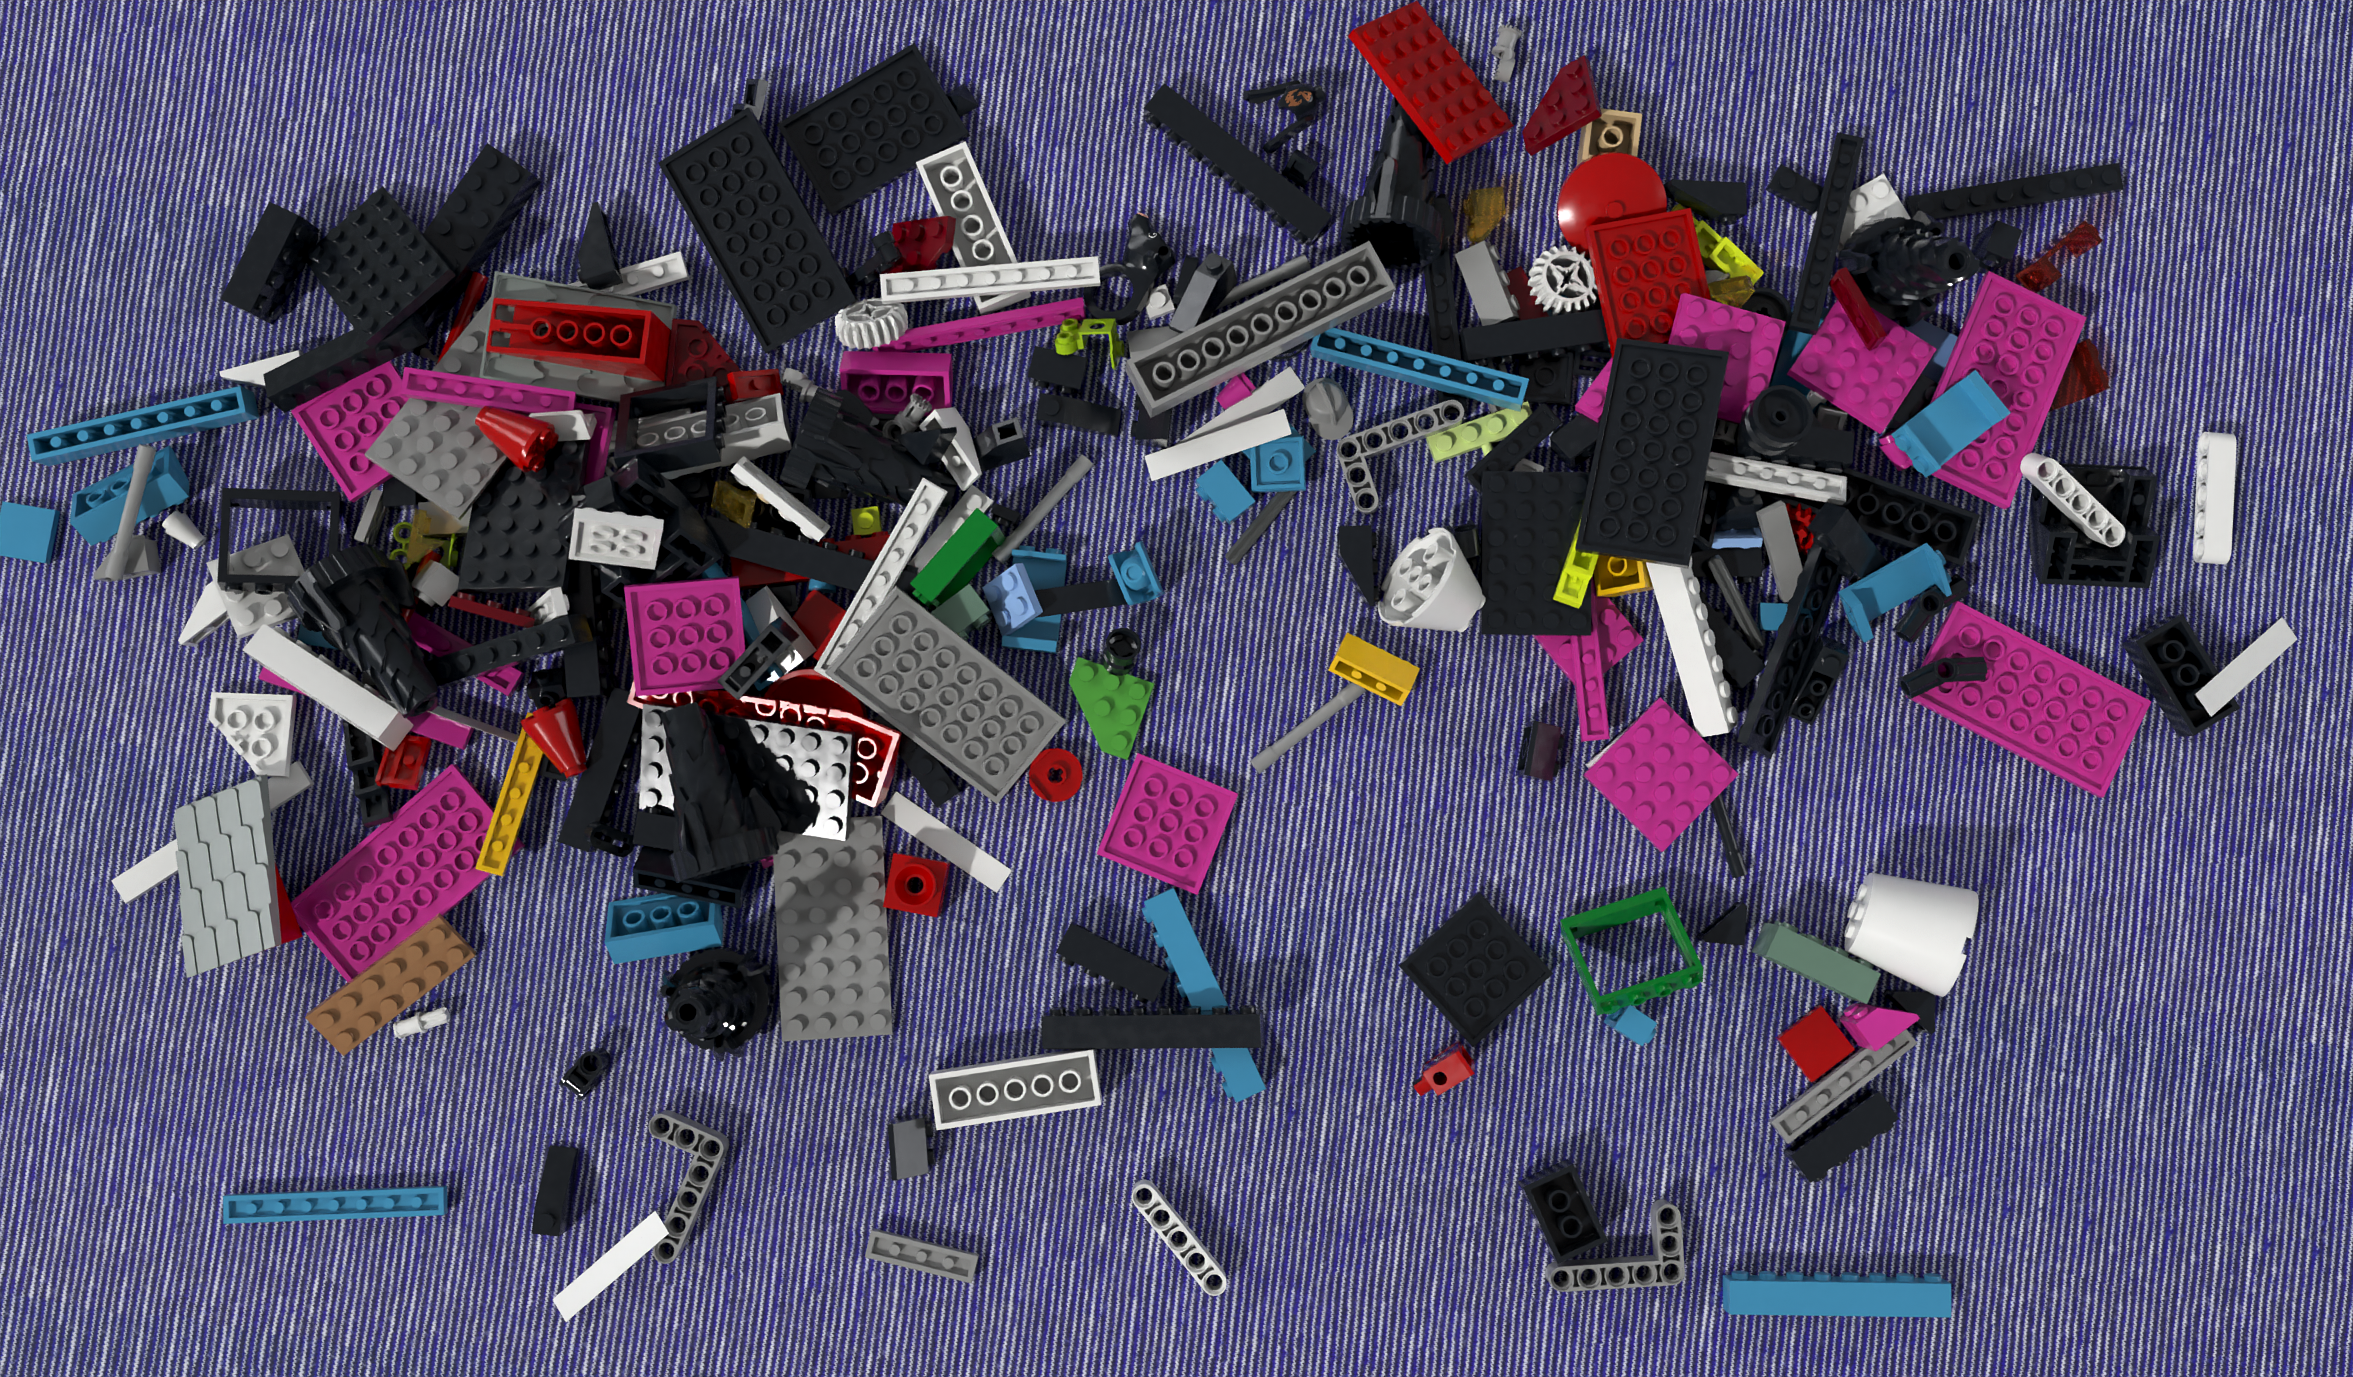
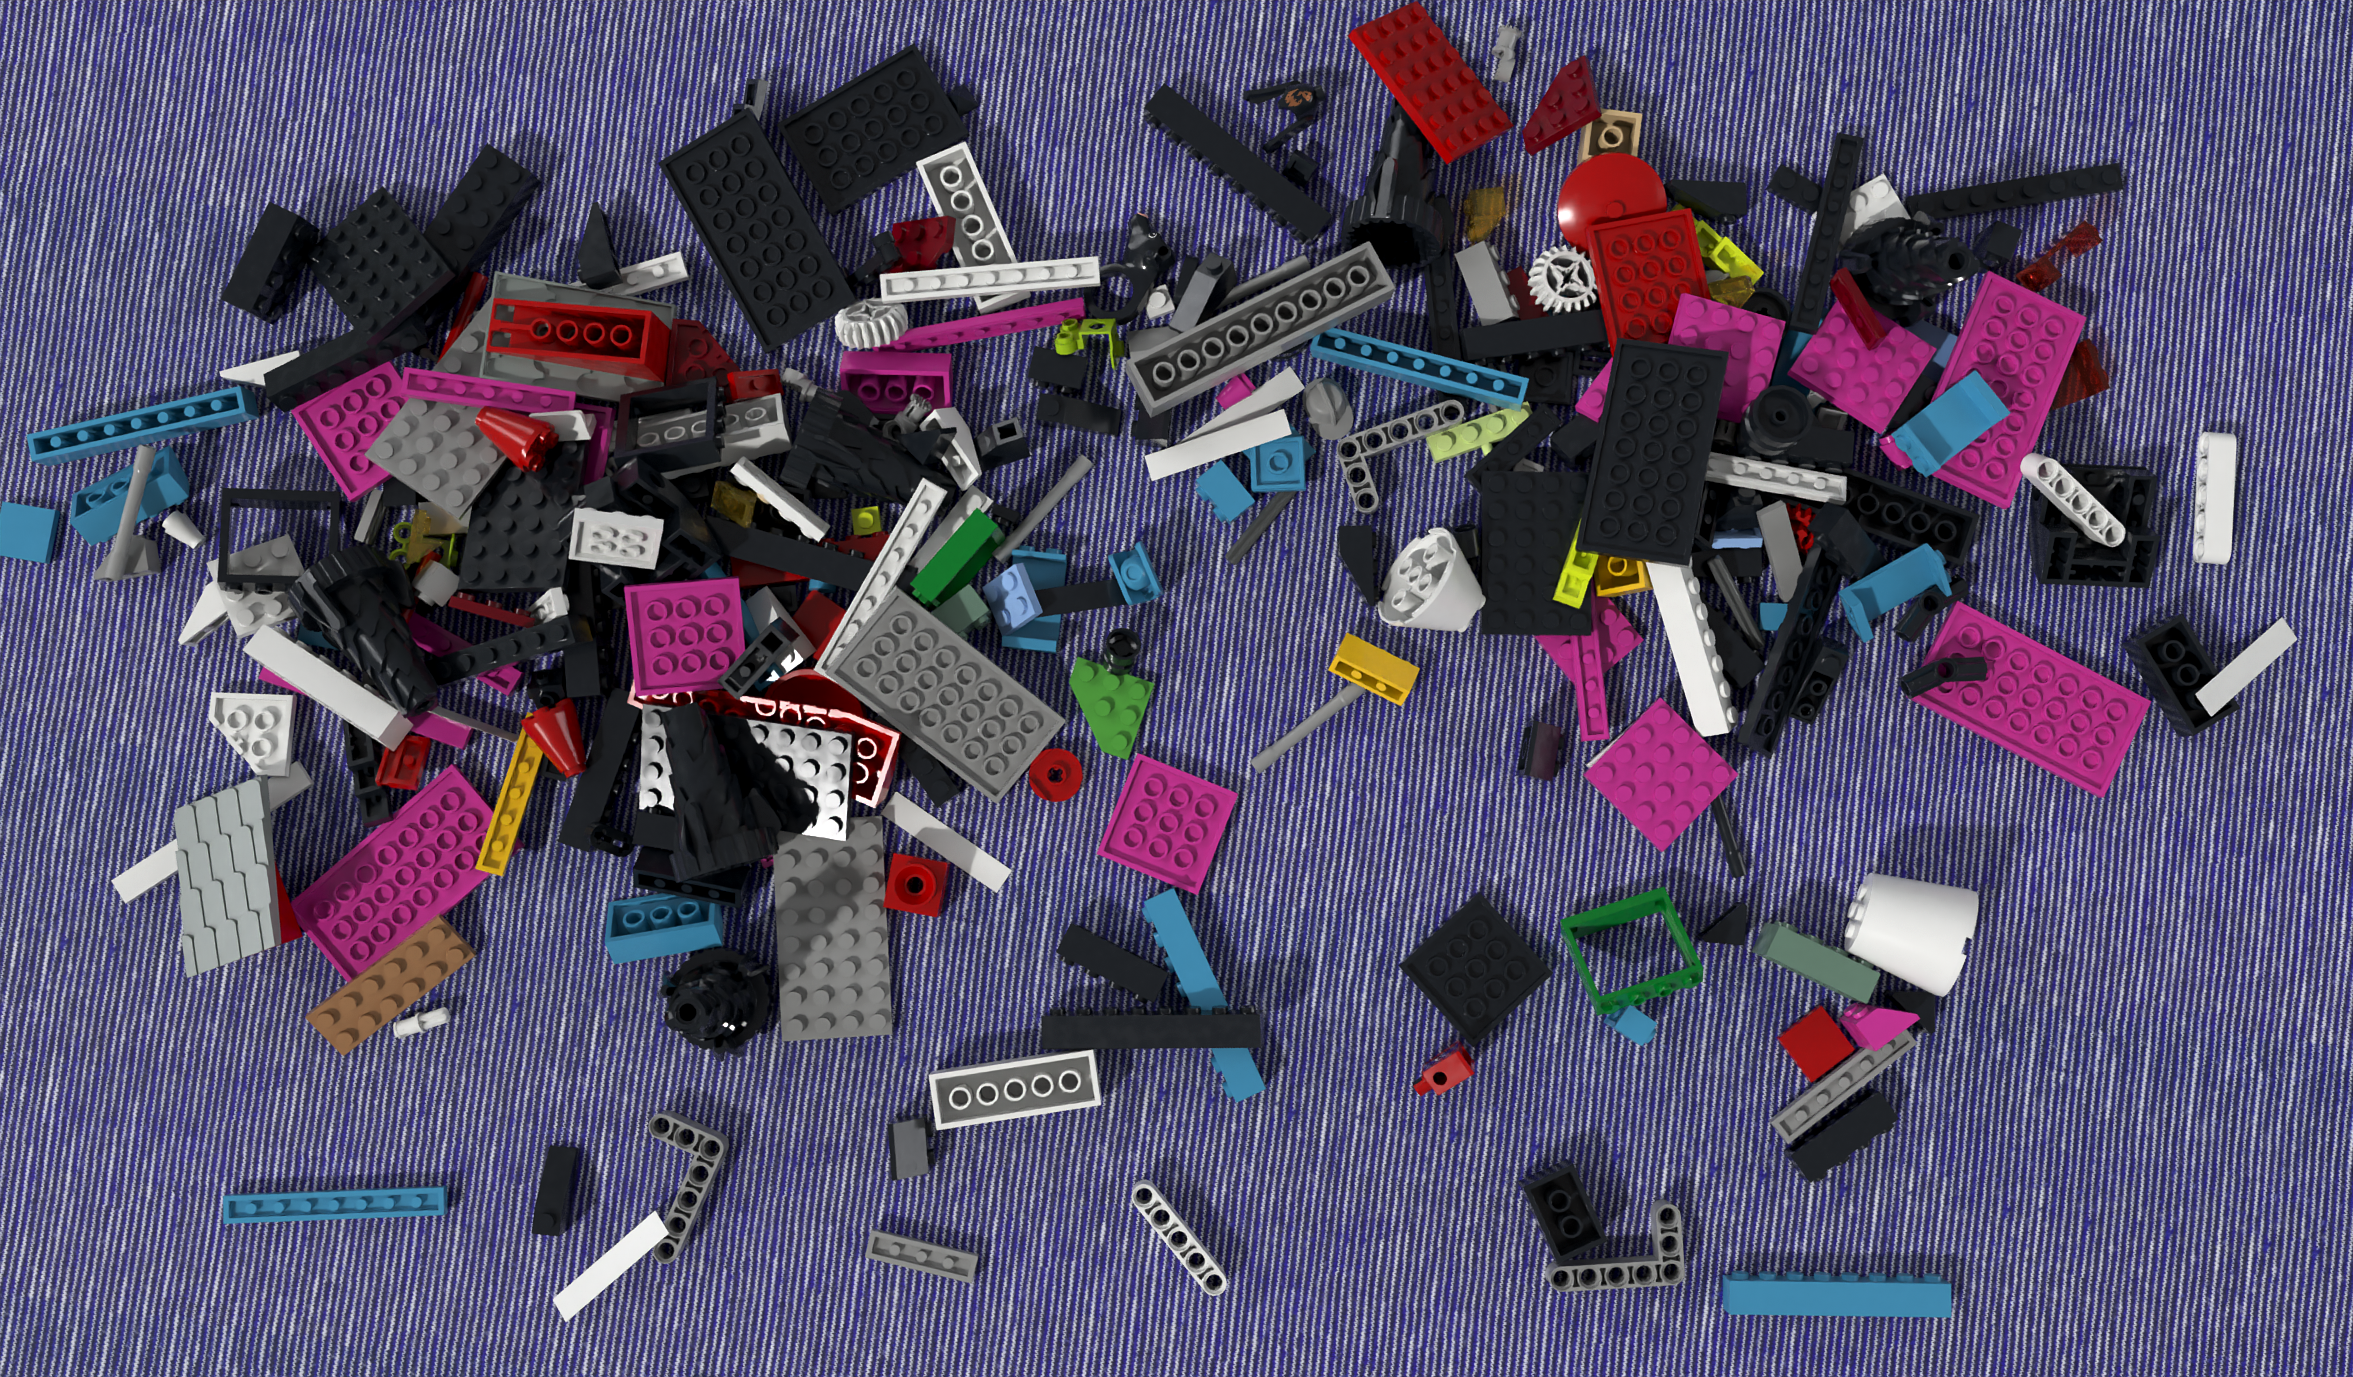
(583, 1076): black piece -> none

